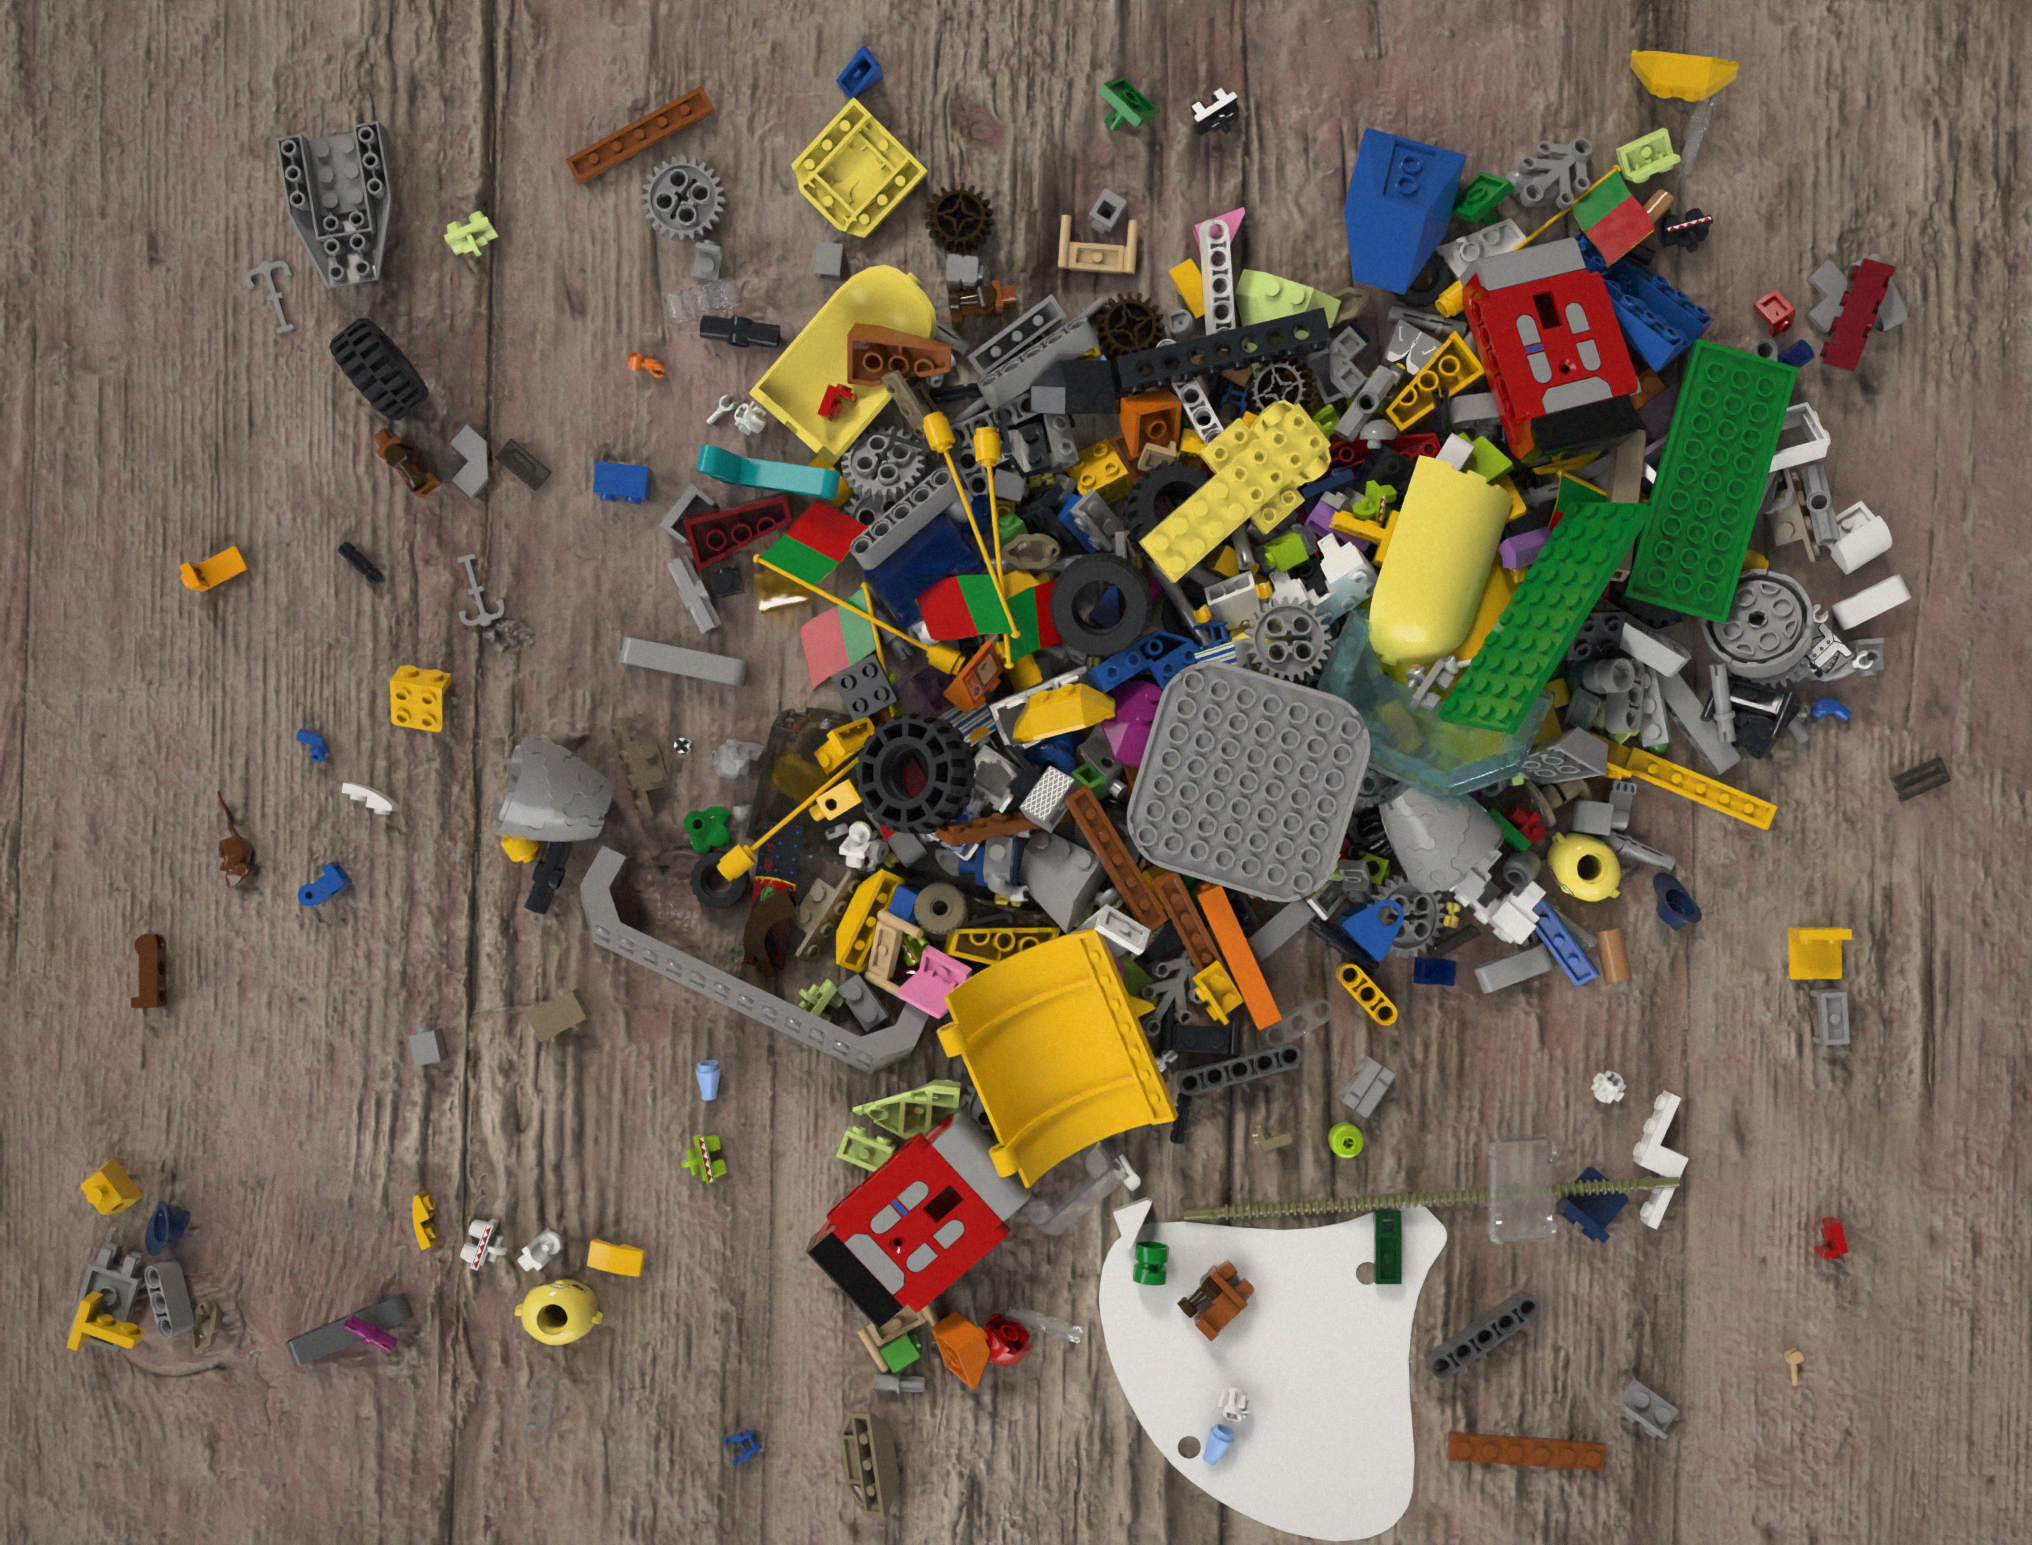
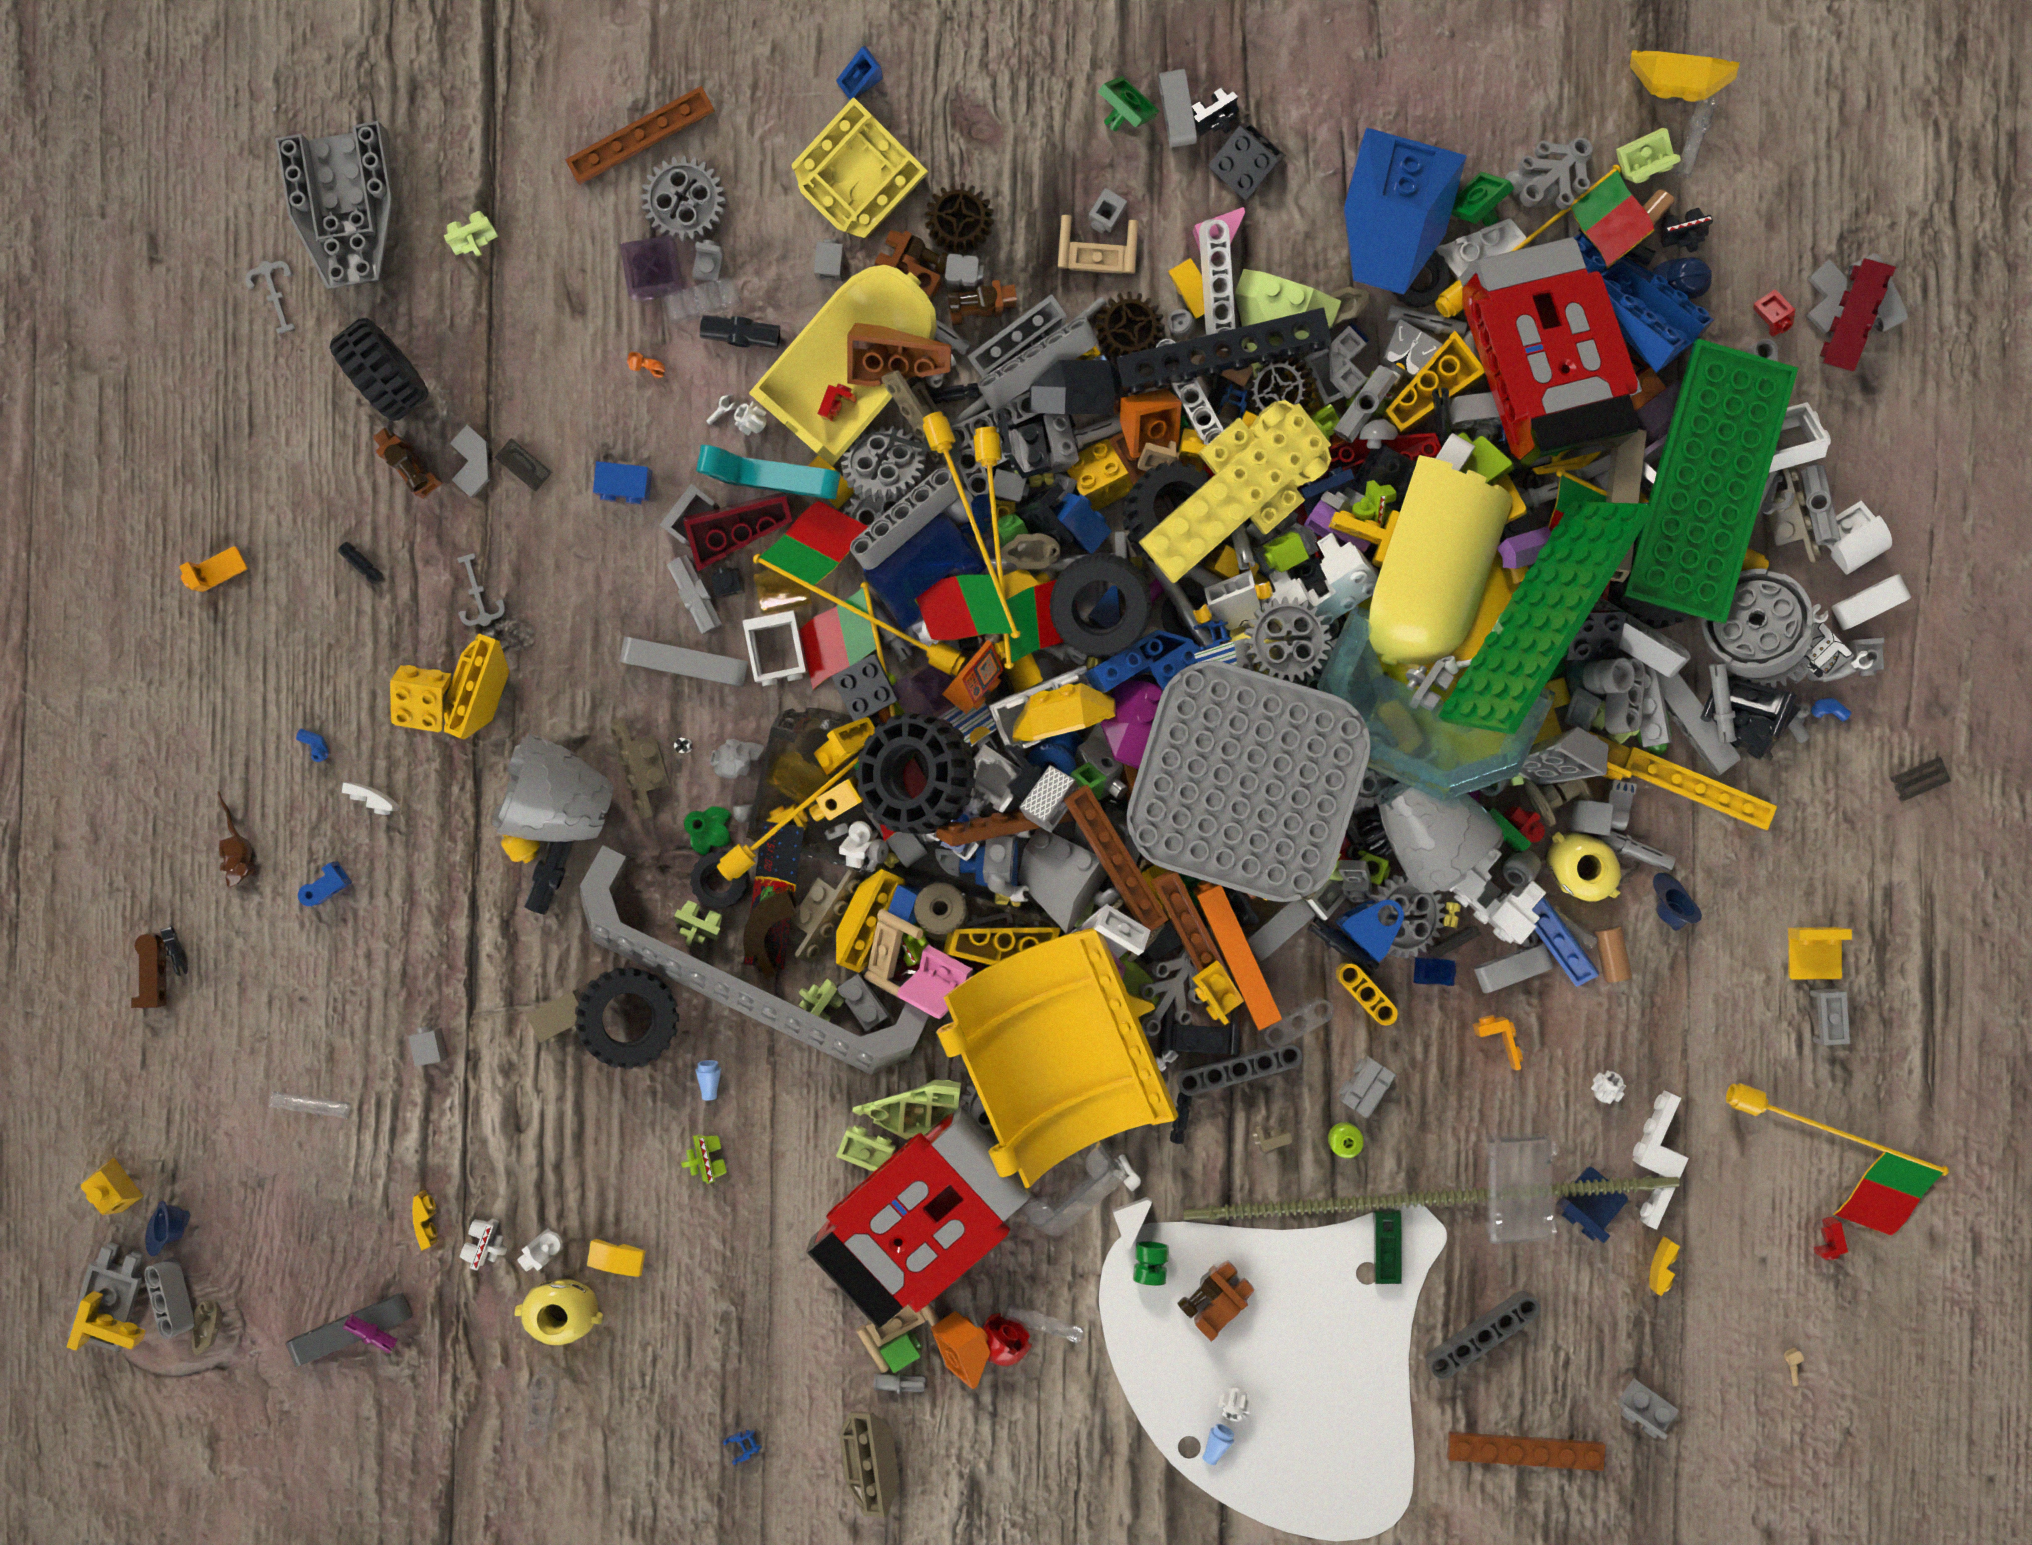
(170, 939): none -> black piece
(319, 1106): none -> clear pin
(475, 687): none -> yellow wedge
(651, 268): none -> clear purple brick
(651, 1043): none -> black tyre
(708, 928): none -> yellowish green hips
(769, 622): none -> white window
(780, 813): none -> yellow bracket
(908, 257): none -> dark orange hips
(1096, 431): none -> light grey pin
(1096, 519): light grey bracket -> none
(1177, 108): none -> light grey beam
(1246, 160): none -> black bracket
(1490, 1025): none -> light orange bracket
(1660, 1276): none -> yellow slope
(1686, 275): none -> dark blue piece
(1797, 354): clear blue piece -> none
(1887, 1188): none -> flag

